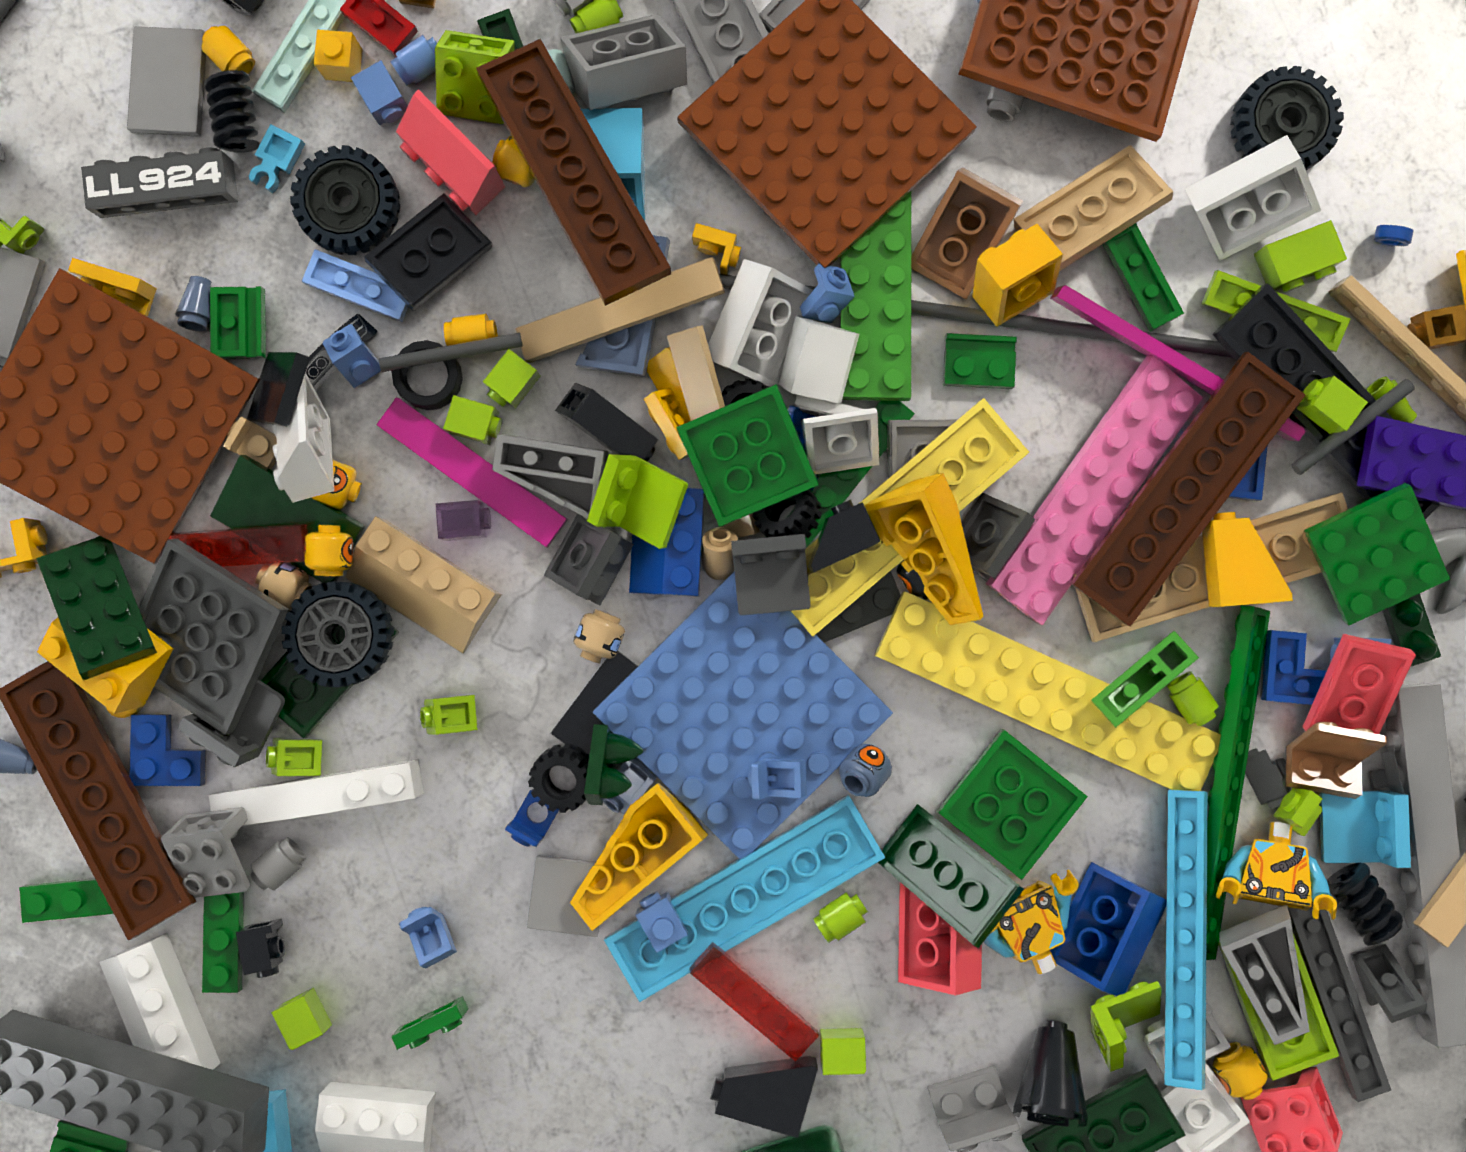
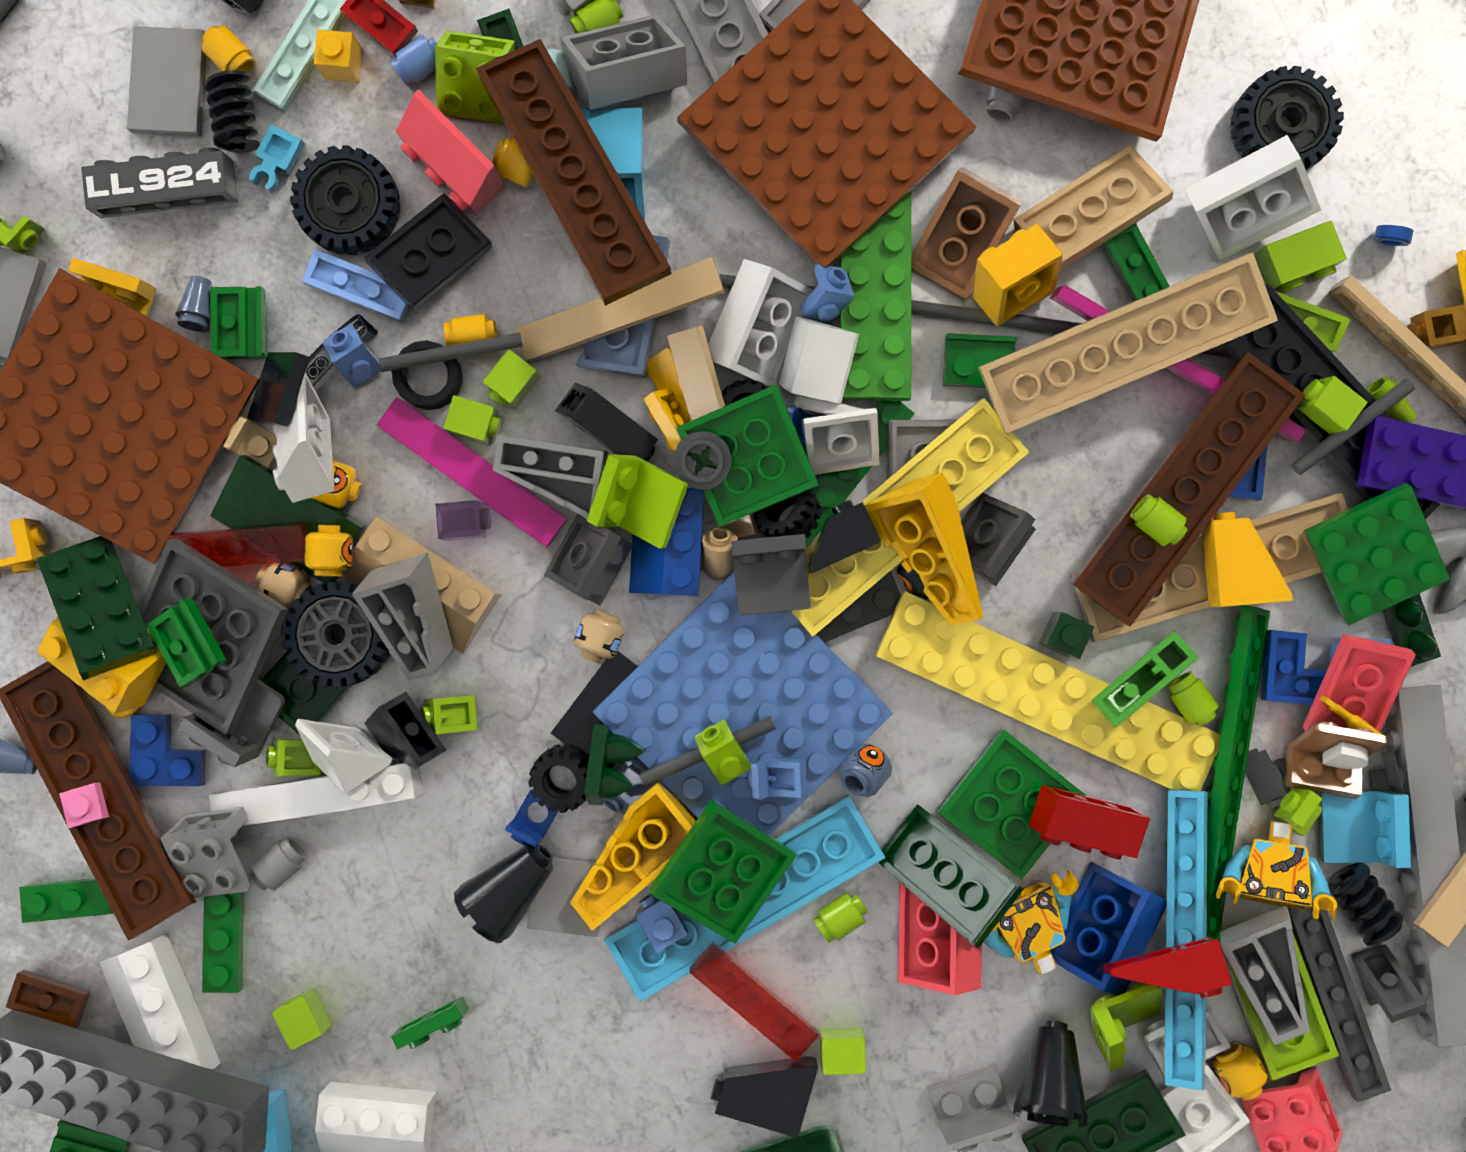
(47, 999): none -> reddish brown plate
(84, 805): none -> bright pink plate
(186, 642): none -> green plate
(261, 948): black brick -> none
(342, 752): none -> white slope
(380, 93): medium blue brick -> none
(404, 732): none -> black slope
(407, 614): none -> light grey wedge
(428, 935): medium blue bracket -> none
(504, 892): none -> black cone
(686, 466): none -> dark grey gear
(694, 756): none -> dark grey bar
(713, 240): yellow bracket -> none
(722, 752): none -> lime bracket
(722, 871): none -> green plate
(1066, 635): none -> dark green brick
(1088, 823): none -> red brick
(1096, 489): bright pink plate -> none
(1128, 343): none -> tan plate
(1159, 520): none -> lime brick
(1187, 967): none -> red slope
(1346, 756): none -> white tile
(1352, 720): none -> yellow piece

